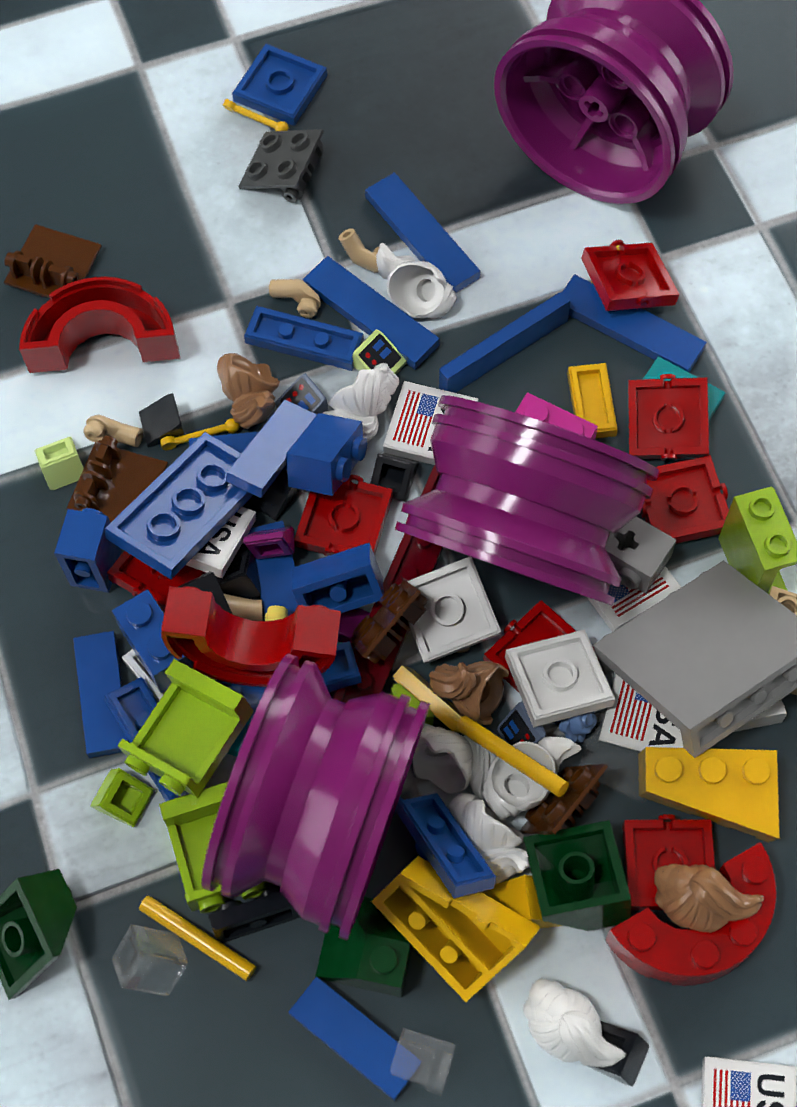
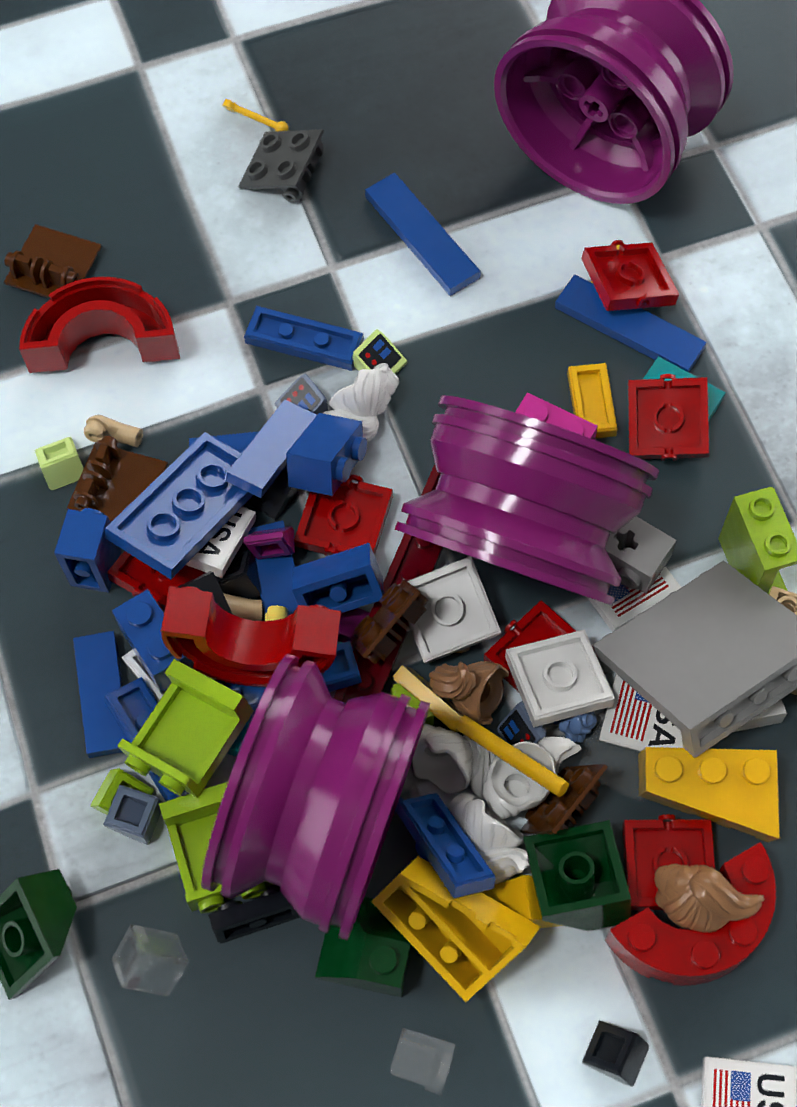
(133, 814): none -> sand blue slope
(161, 420): black slope -> none
(170, 442): yellow hinge -> none
(197, 938): yellow bar -> none
(248, 387): medium nougat hair -> none
(279, 84): blue tile -> none
(304, 295): tan arm -> none
(349, 1035): blue tile -> none
(357, 252): tan arm -> none
(371, 310): blue tile -> none
(395, 474): black slope -> none
(412, 422): tile -> none
(415, 285): white hair -> none
(504, 343): blue tile -> none
(568, 1025): white hair -> none
(687, 500): red plate -> none

